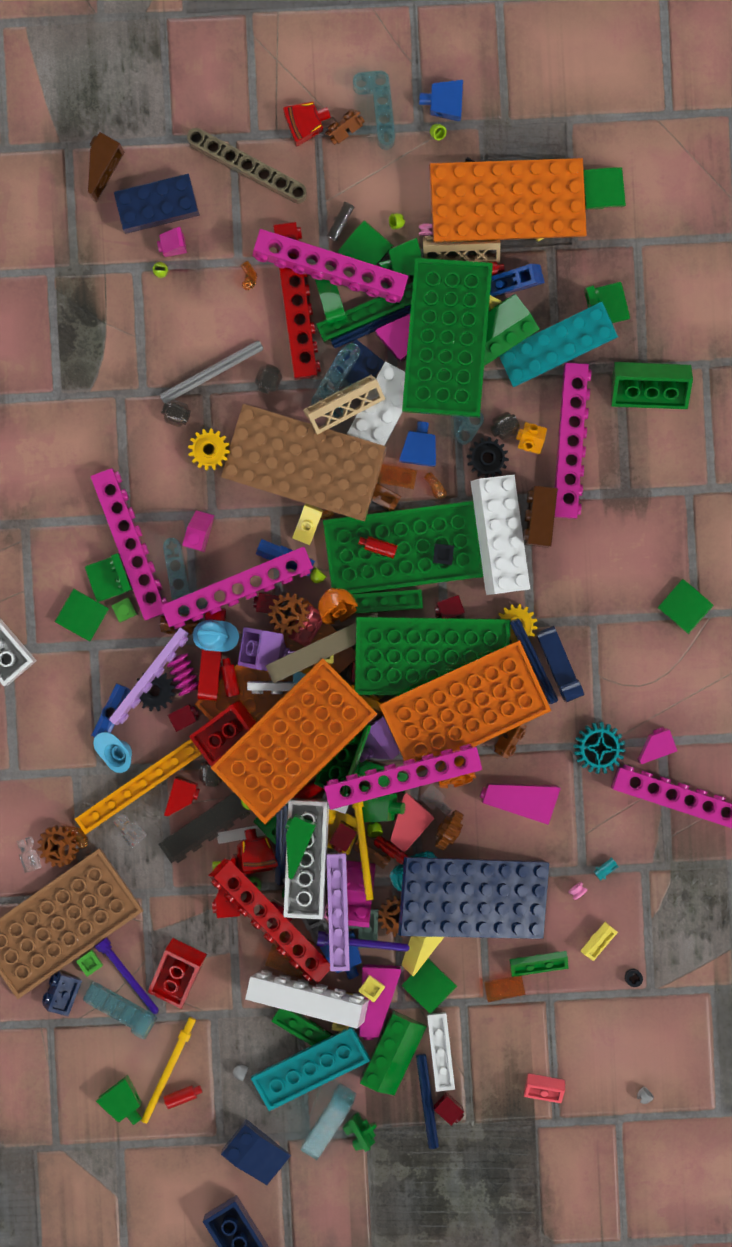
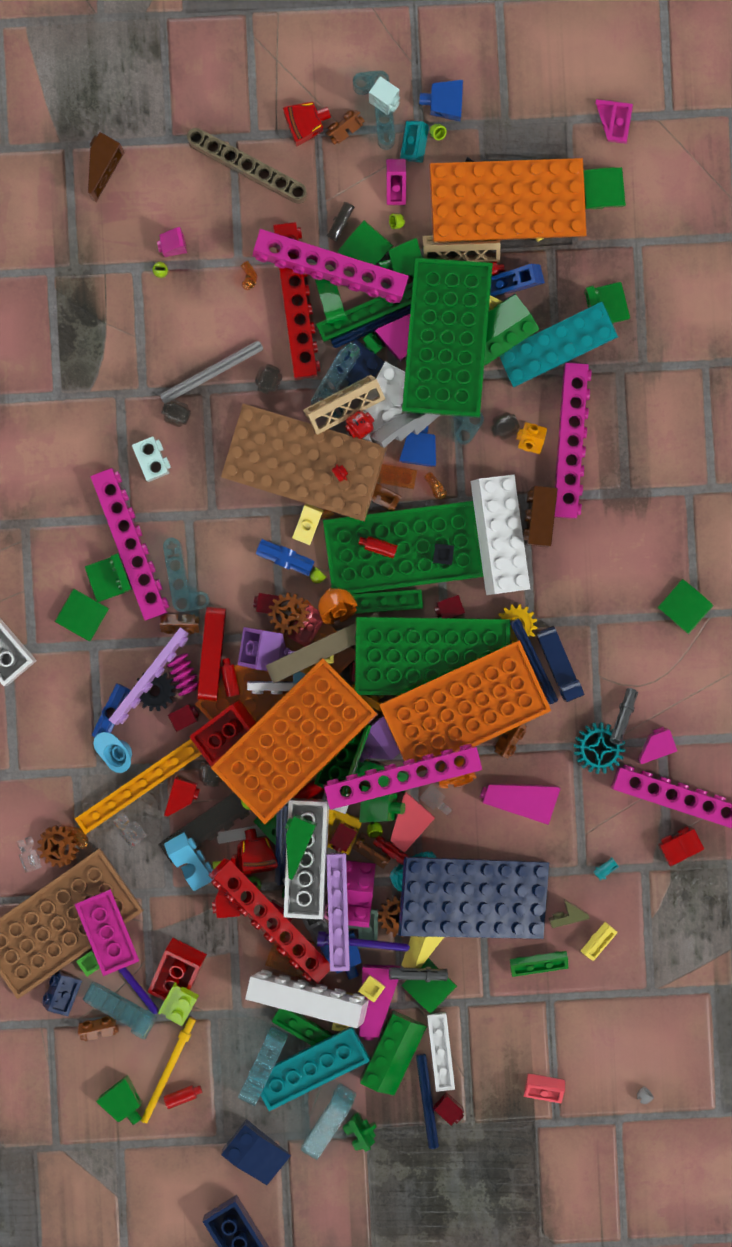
(89, 1029): none -> dark orange hinge
(106, 932): none -> dark pink plate
(124, 610): bright green plate -> none
(147, 460): none -> light aqua brick
(156, 203): dark blue brick -> none
(171, 609): dark pink brick -> none
(178, 1004): none -> lime plate
(183, 851): none -> medium azure arch
(198, 531): dark pink slope -> none
(209, 439): yellow gear -> none
(215, 635): medium azure piece -> none
(240, 1072): light grey hinge -> none
(263, 1065): none -> clear light blue beam
(340, 472): none -> red plate
(359, 424): none -> red head
(363, 850): yellow bar -> none
(373, 343): none -> green plate
(384, 96): none -> light aqua brick
(396, 181): none -> dark pink slope
(402, 427): none -> light grey slope
(414, 141): none -> teal slope
(418, 974): none -> dark grey pin
(426, 230): bright pink bush -> none
(449, 830): dark orange gear -> none
(491, 448): black gear -> none
(504, 988): clear orange plate -> none
(573, 915): none -> olive slope
(577, 891): bright pink bush -> none
(615, 119): none -> dark pink wing
(626, 708): none -> dark grey pin
(637, 982): black bush -> none
(651, 385): green slope -> none
(680, 846): none -> red brick

